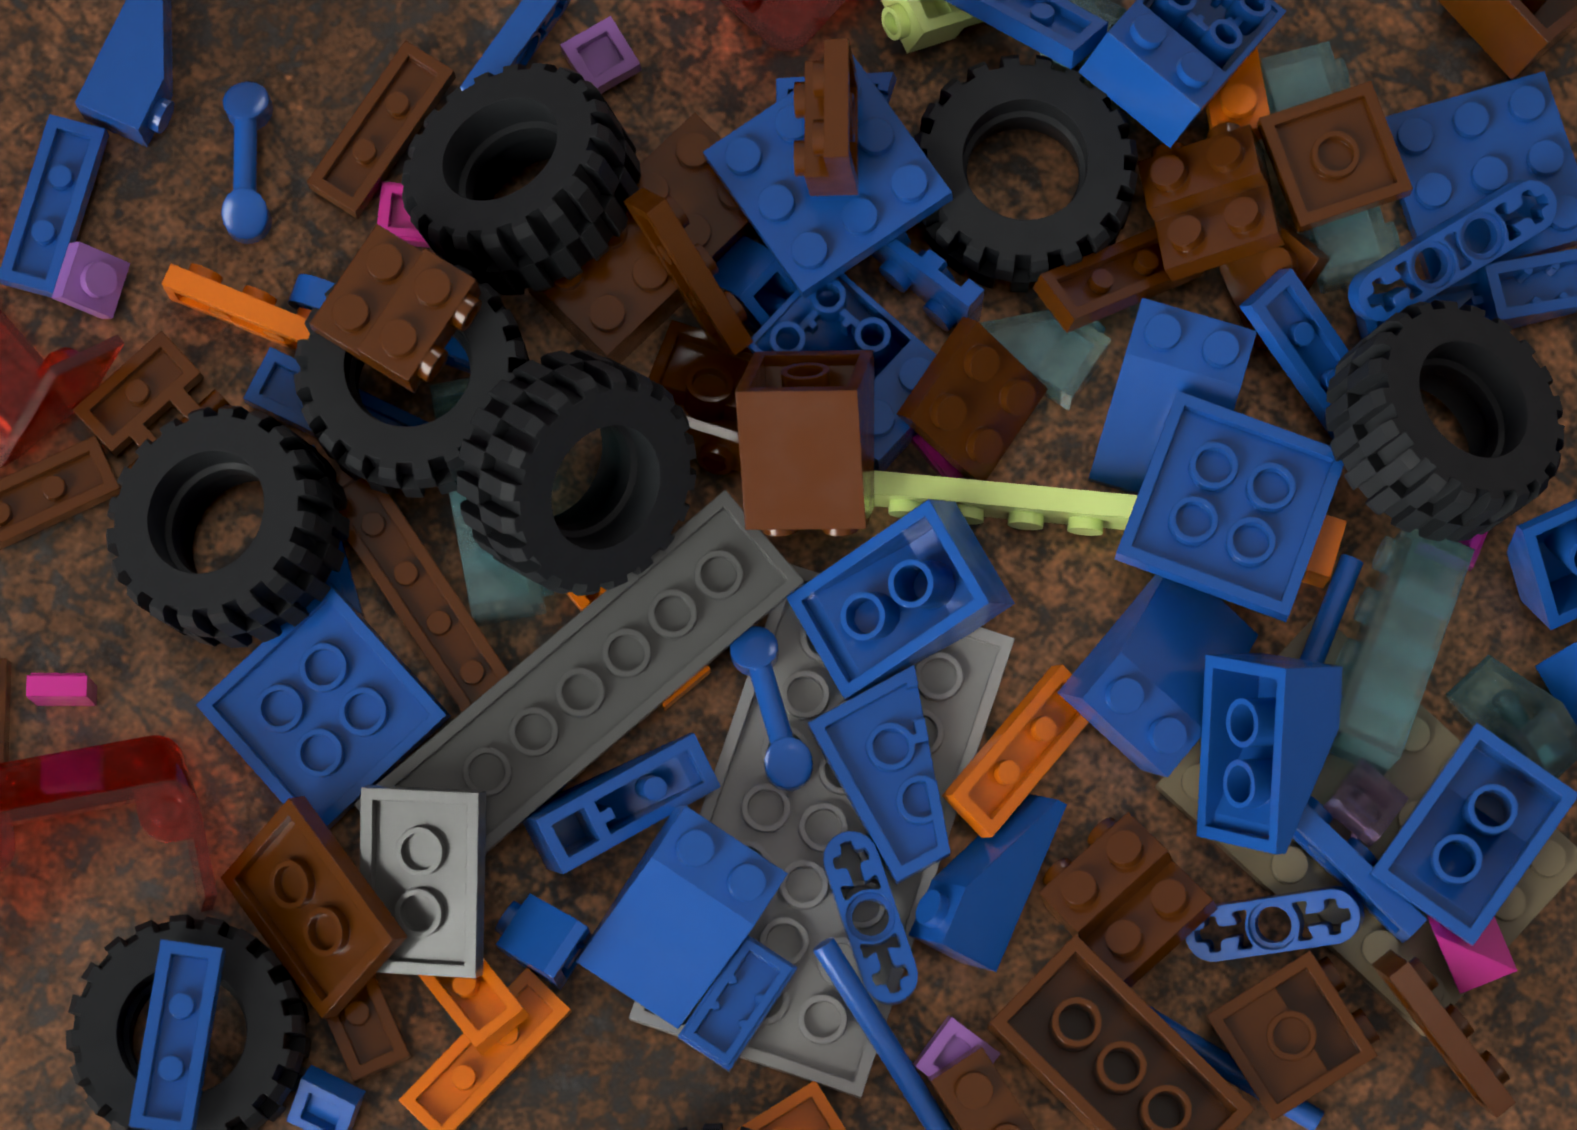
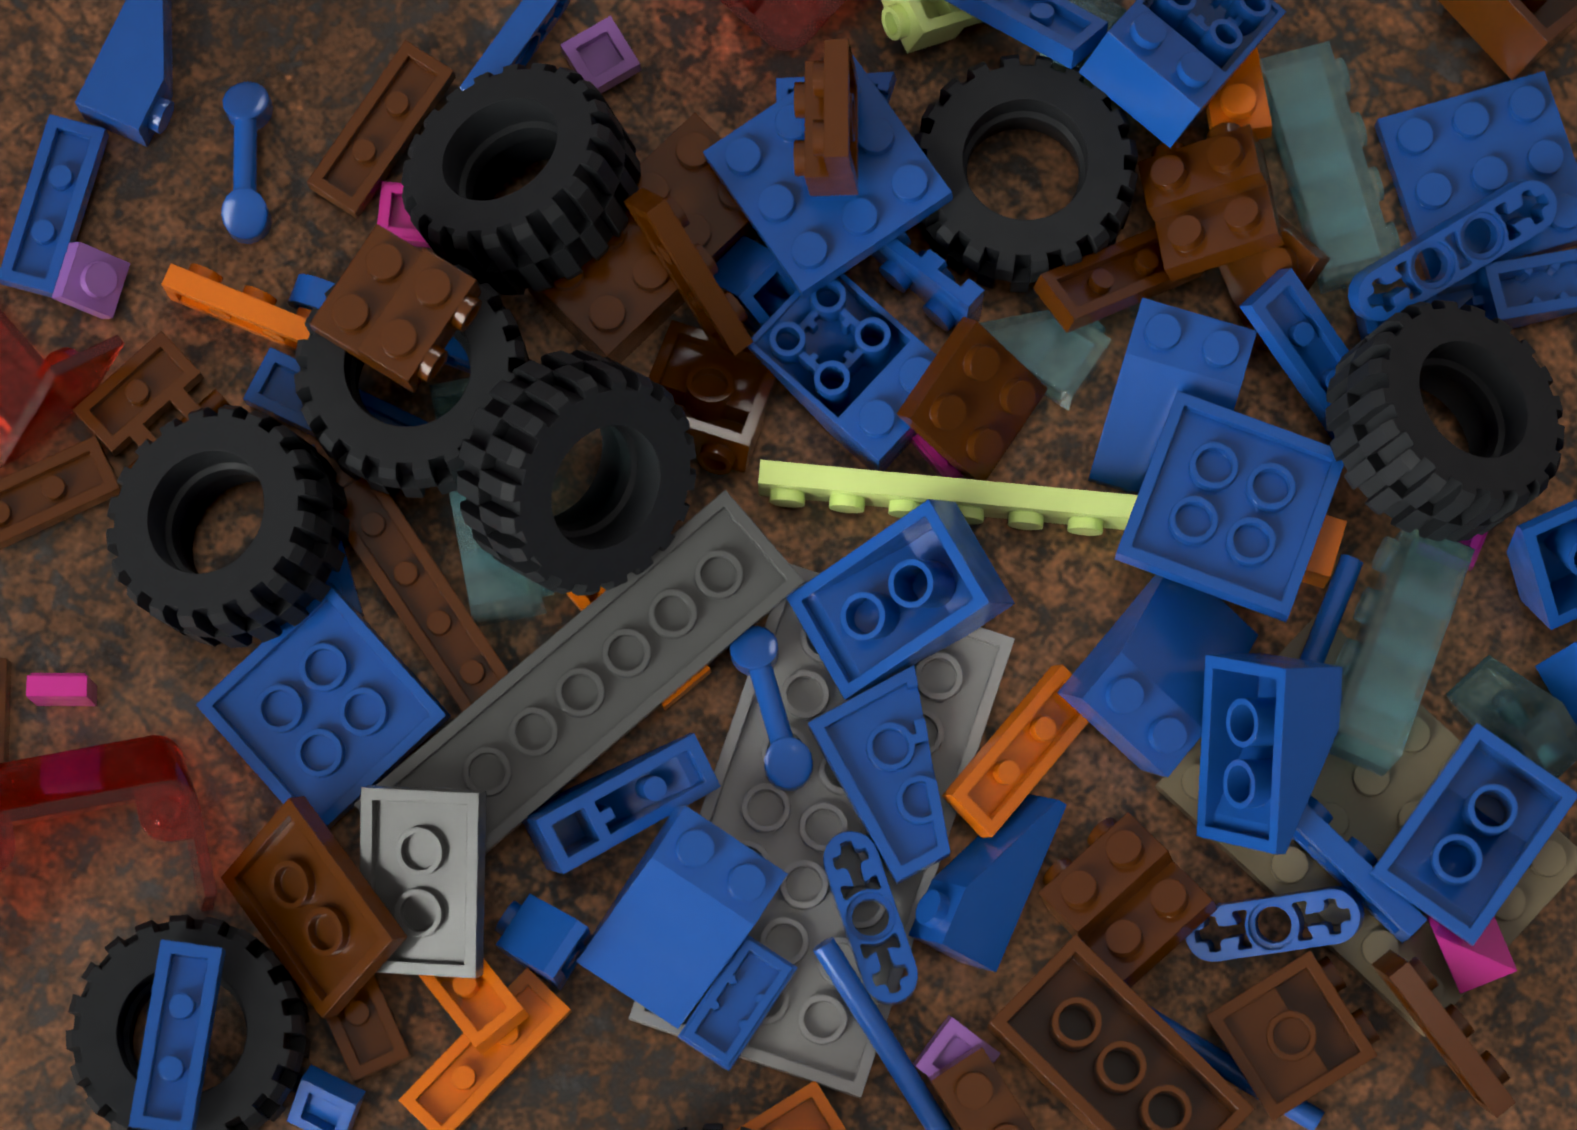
(807, 441): reddish brown slope -> none
(1334, 156): reddish brown plate -> none
(1365, 802): clear purple tile -> none

